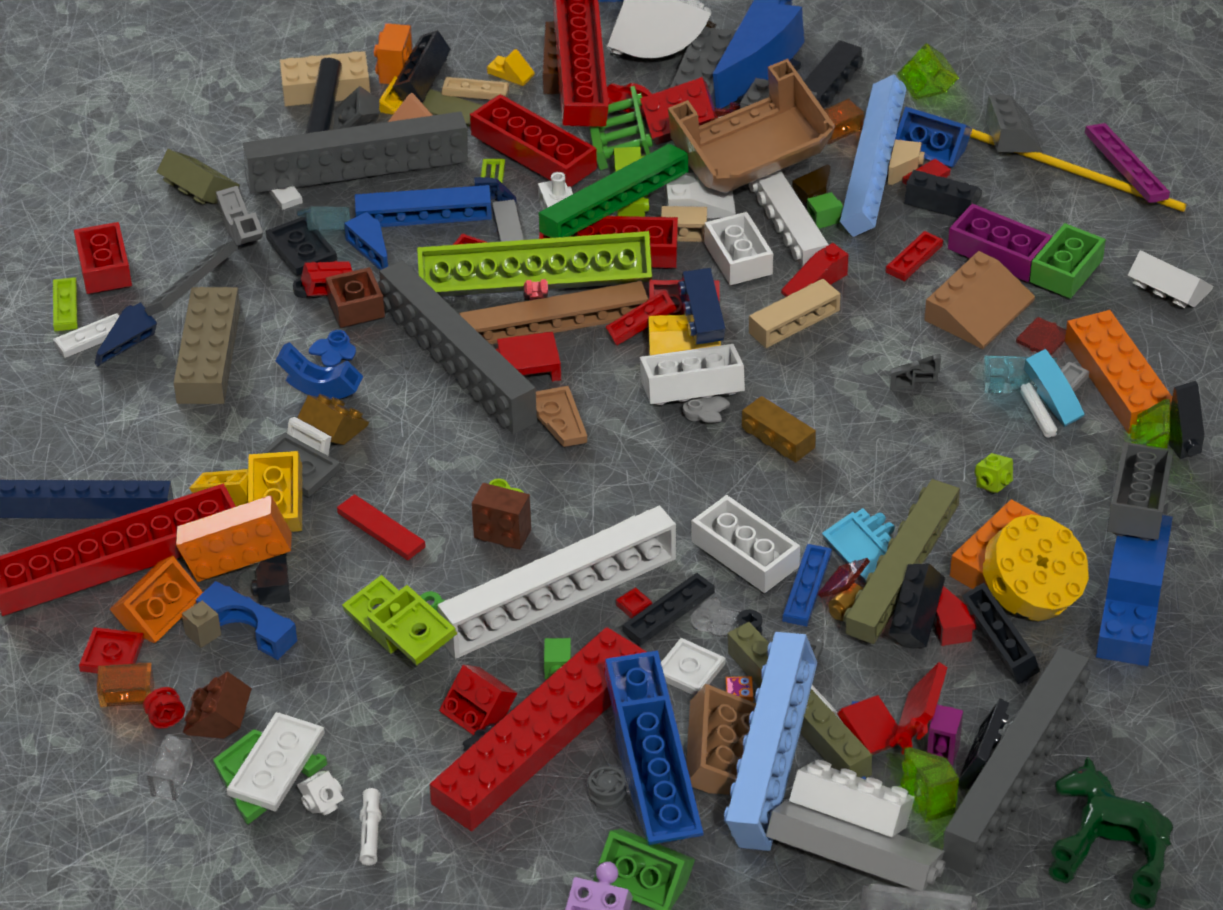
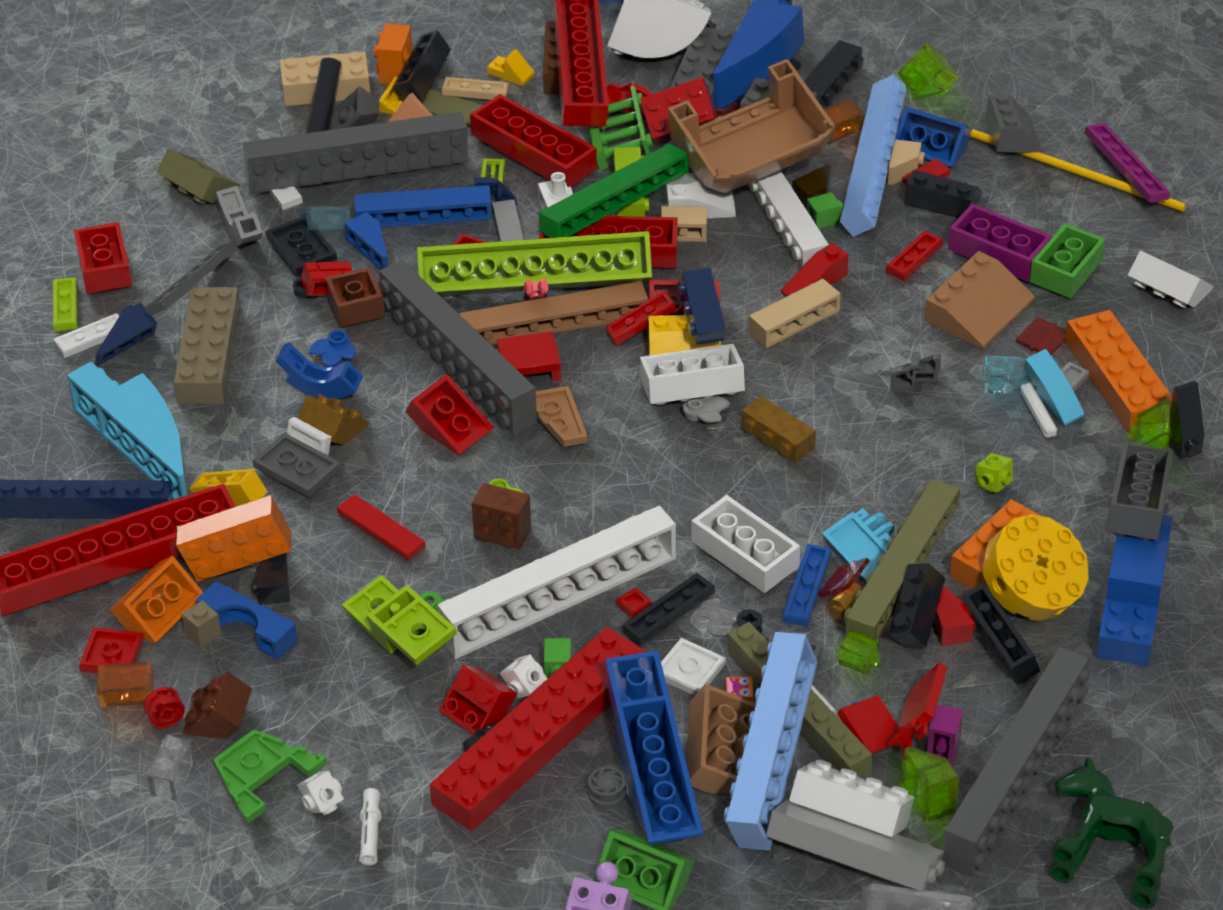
(133, 421): none -> medium azure slope
(275, 761): white tile -> none
(281, 477): yellow slope -> none
(449, 416): none -> red slope
(524, 675): none -> white brick
(738, 248): white brick -> none
(859, 652): none -> clear neon green brick
(984, 740): black plate -> none

